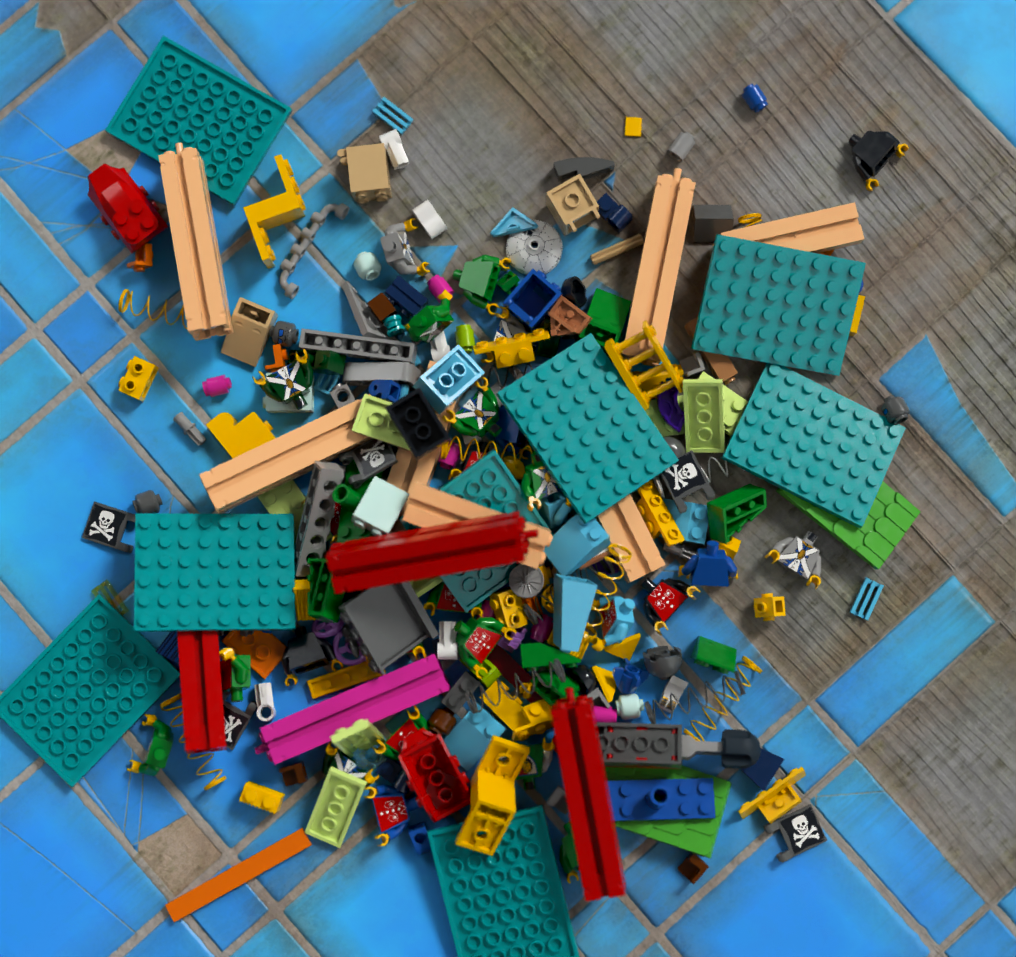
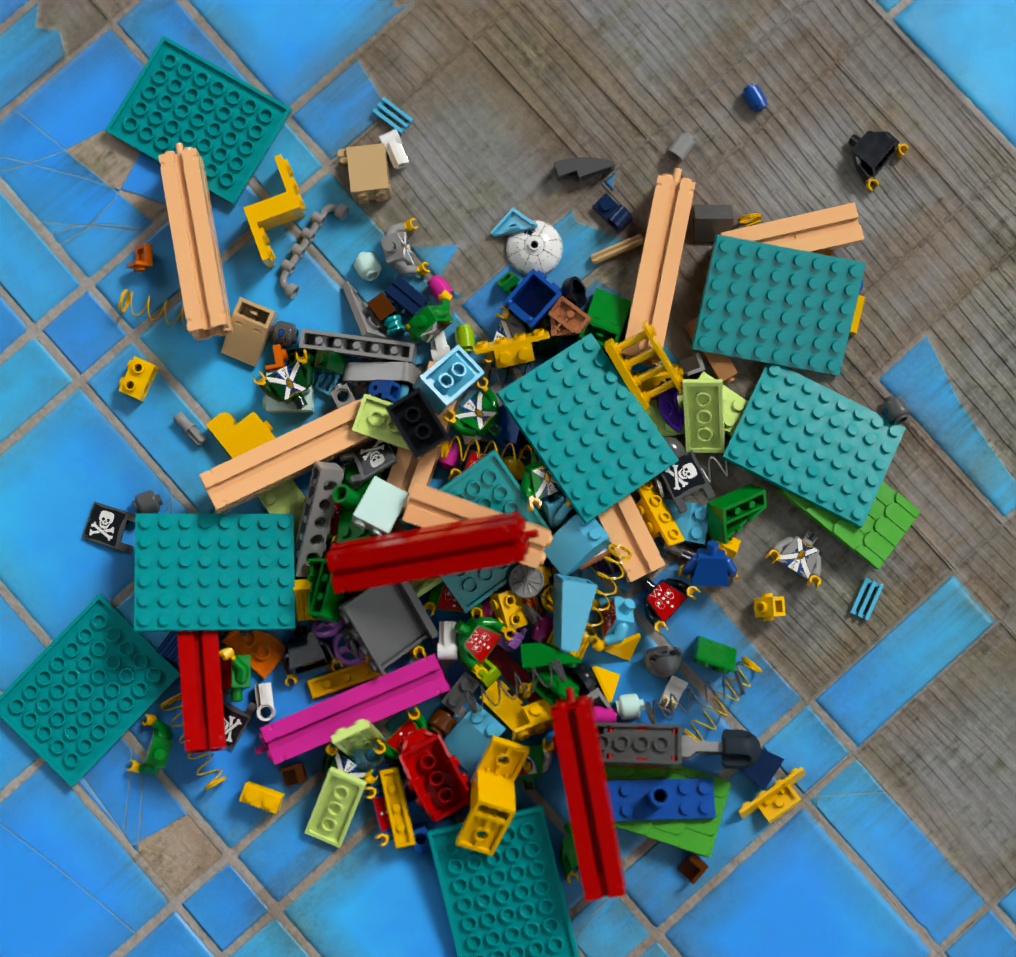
(114, 593): tile -> none
(124, 206): red slope -> none
(217, 386): dark pink brick -> none
(238, 874): orange tile -> none
(397, 807): none -> yellow tile
(429, 219): white axle -> none
(479, 279): green torso -> none
(559, 800): light grey panel -> none
(572, 205): tan container -> none
(629, 677): blue brick -> none
(633, 126): yellow piece -> none
(800, 832): flag -> none

